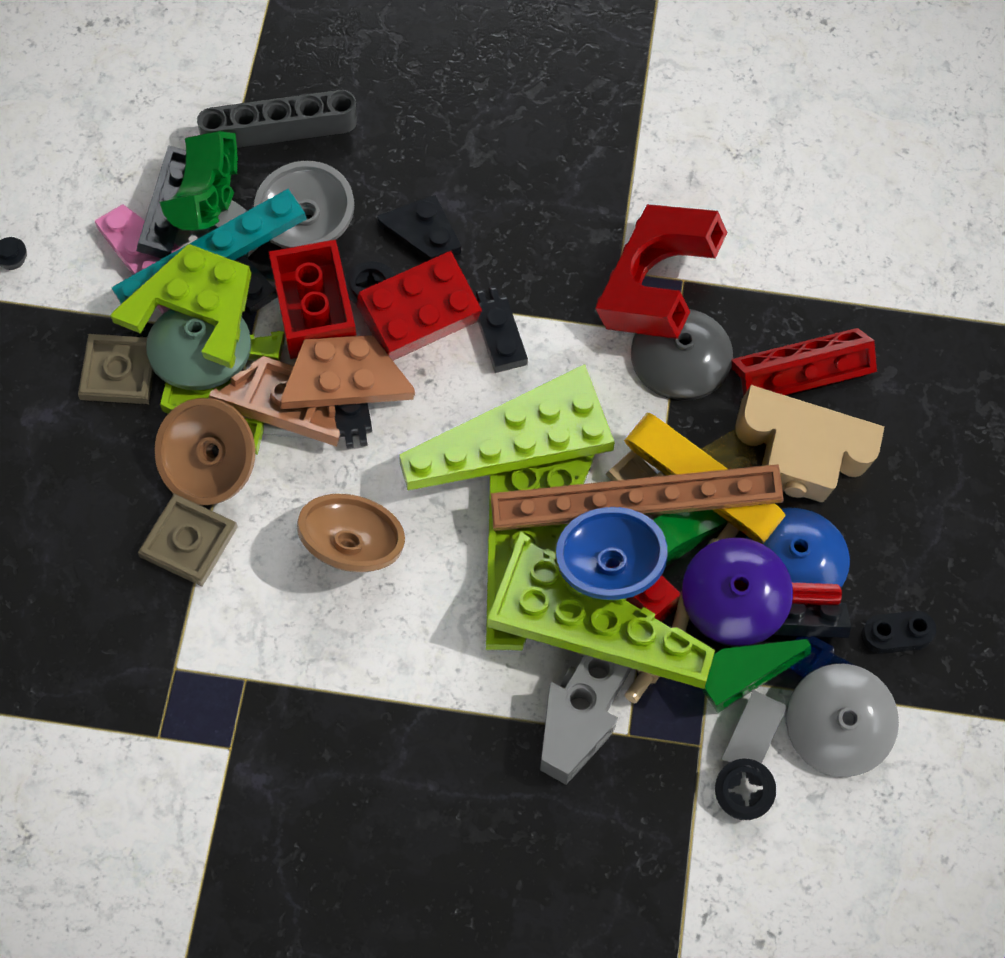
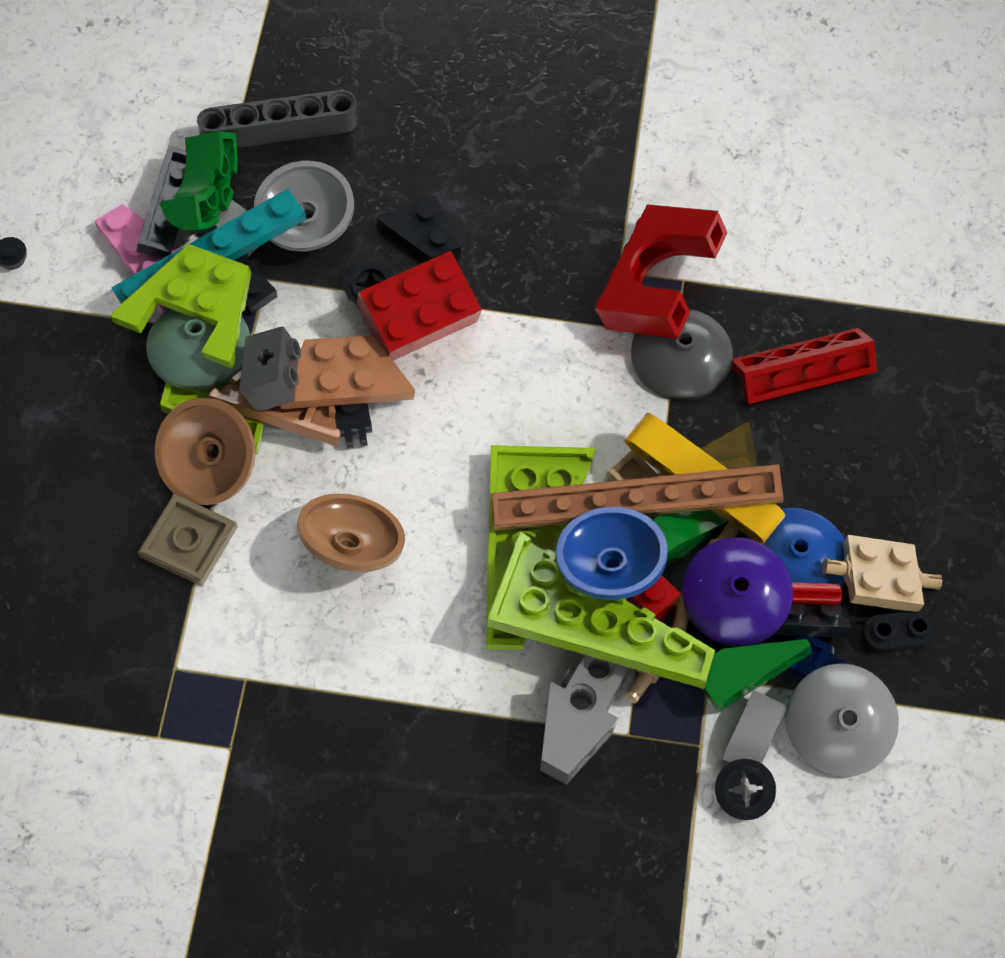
(116, 370): dark tan tile -> none
(270, 368): none -> dark grey brick
(311, 293): red brick -> none
(500, 332): black hinge -> none
(531, 430): lime wing -> none
(807, 441): tan brick -> none
(882, 573): none -> tan plate

